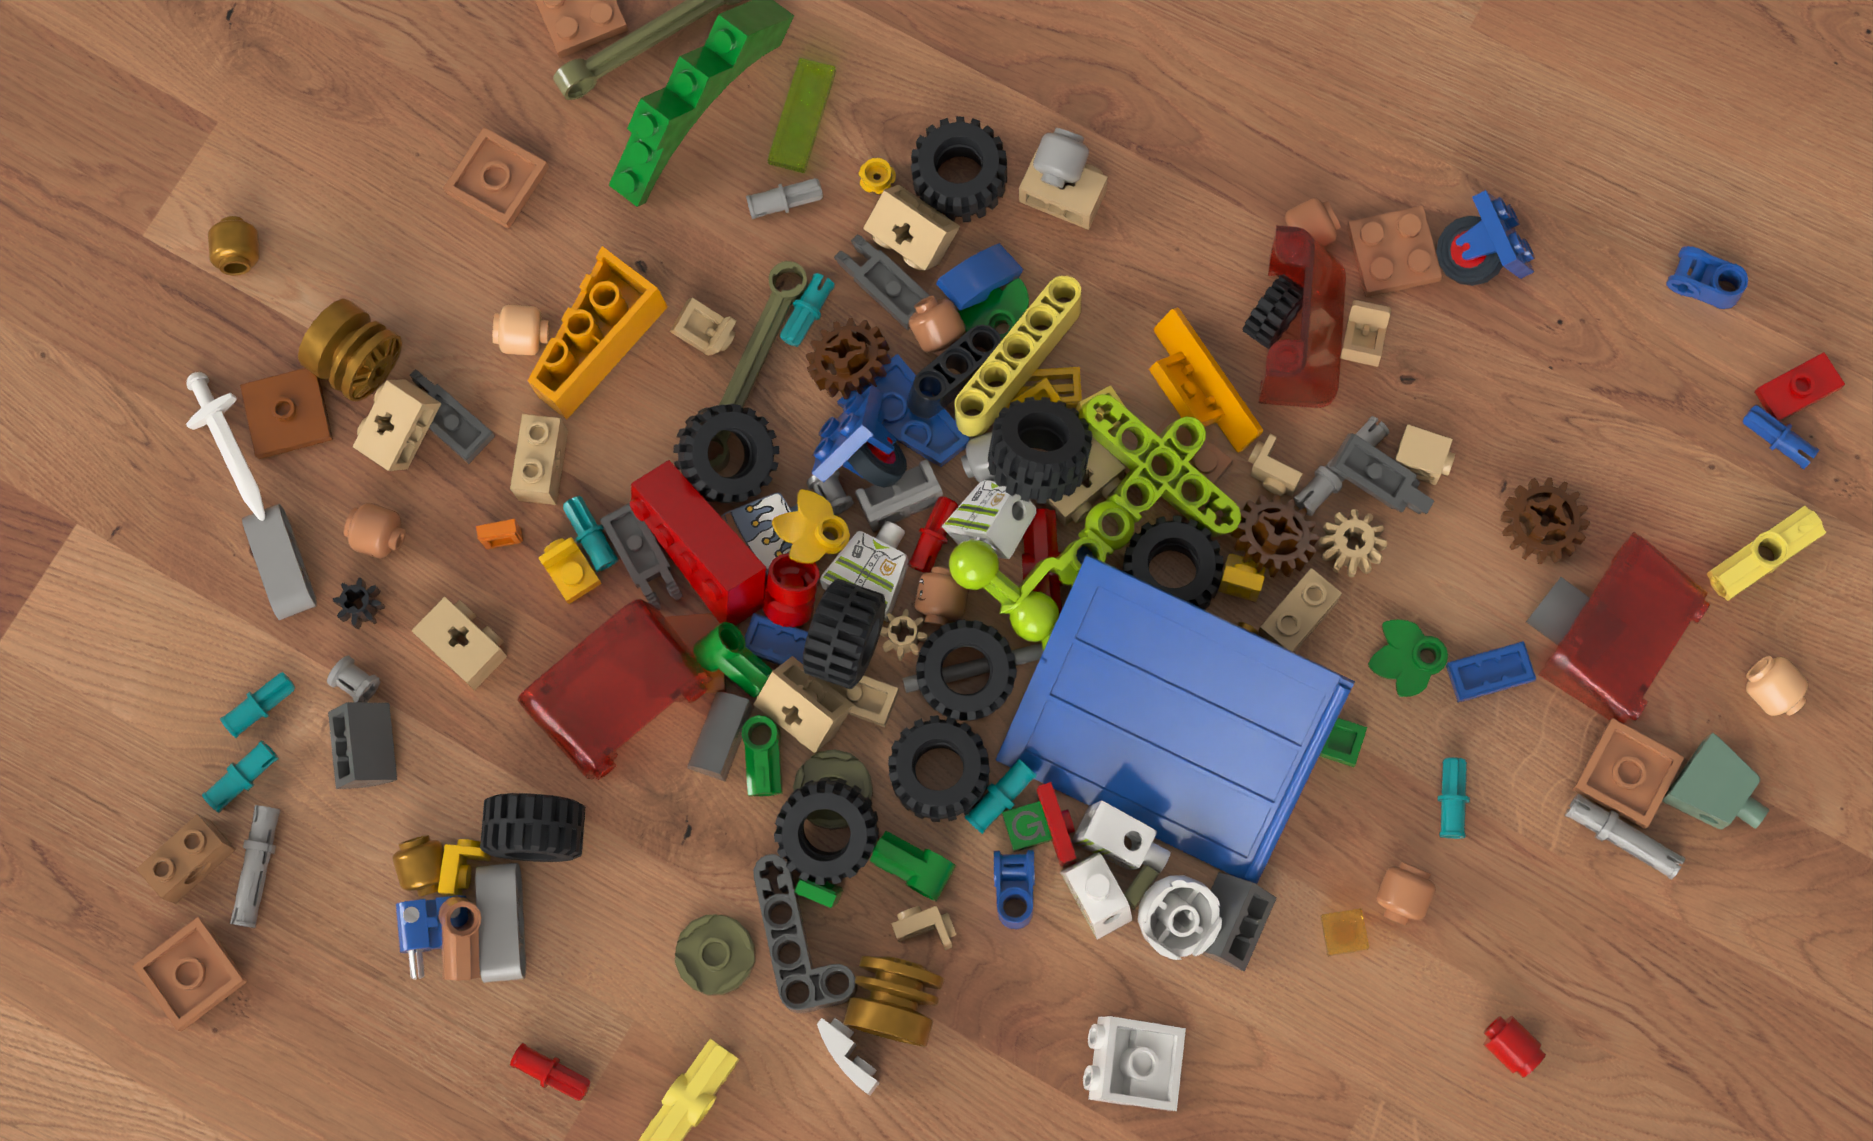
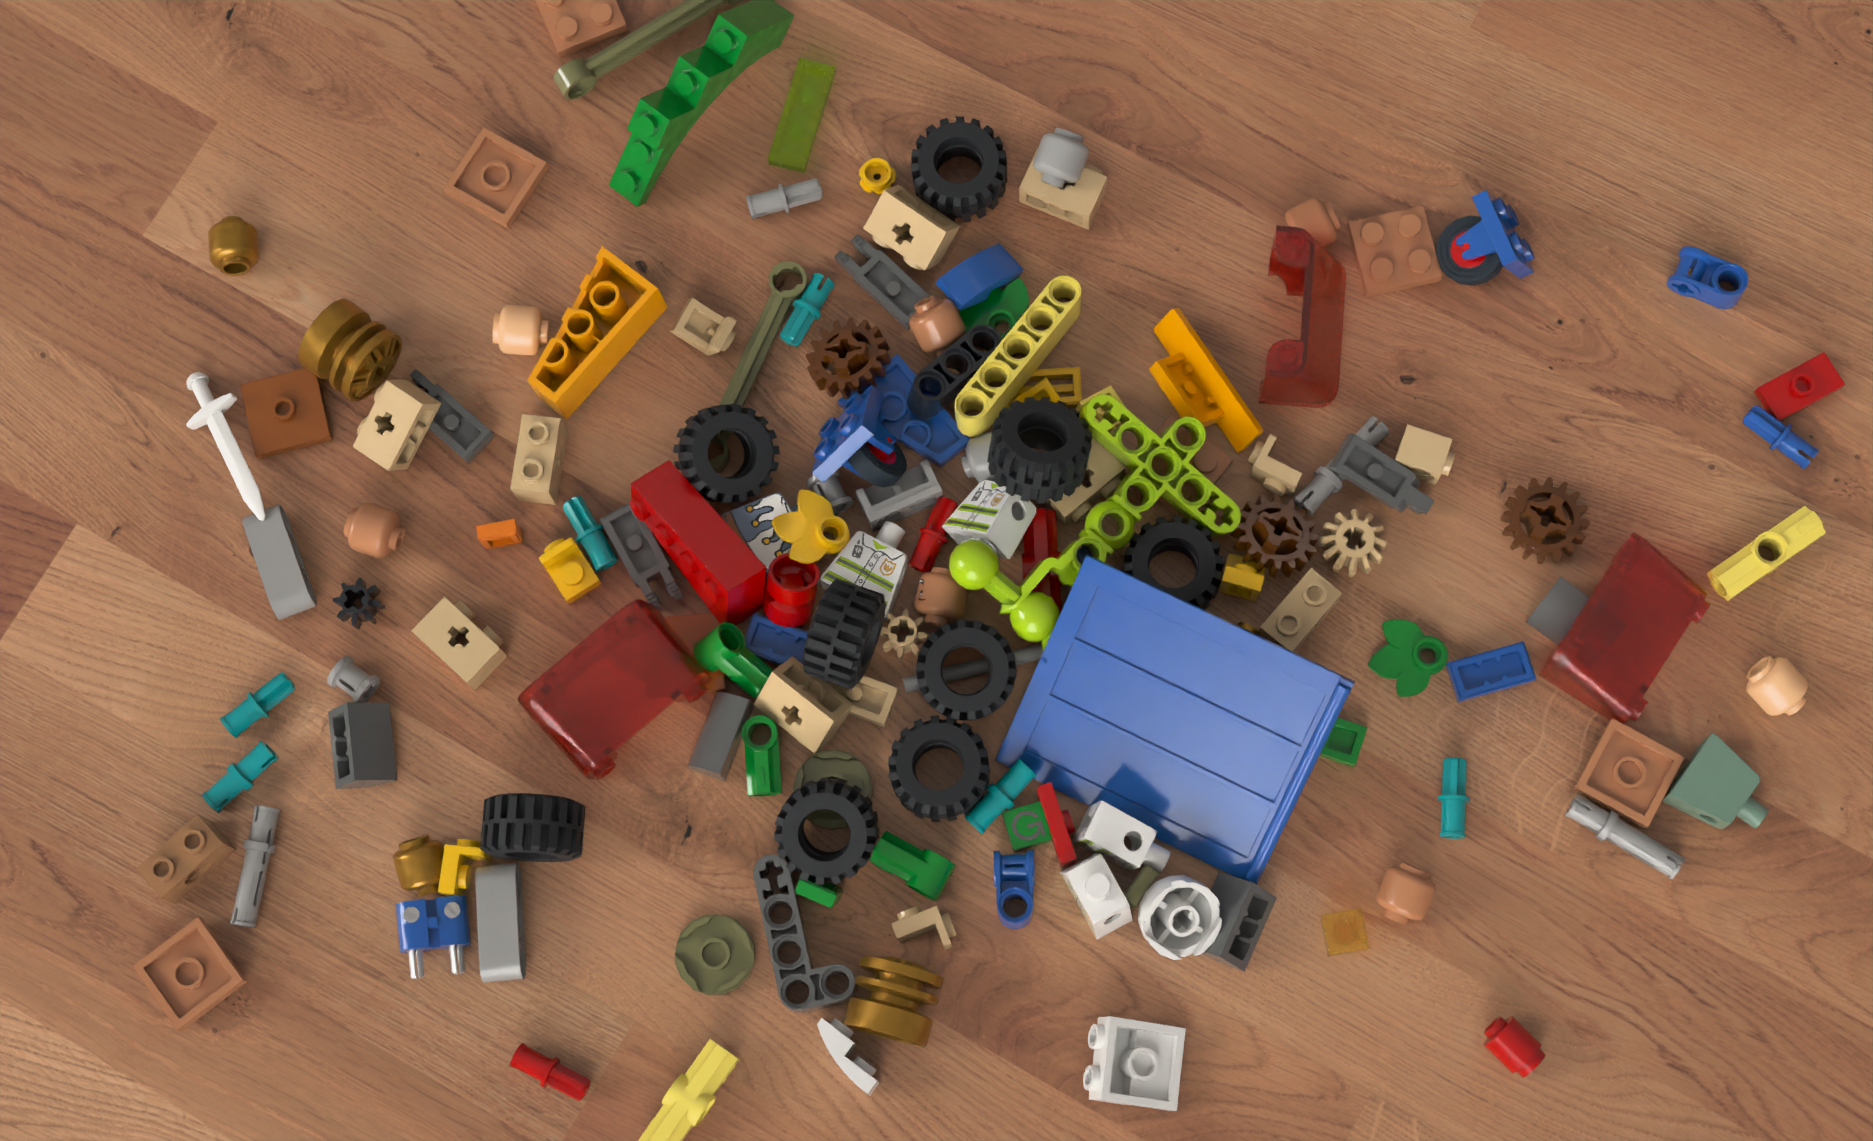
(460, 943): nougat piece -> none
(1275, 311): black tyre -> none
(1365, 333): tan bracket -> none

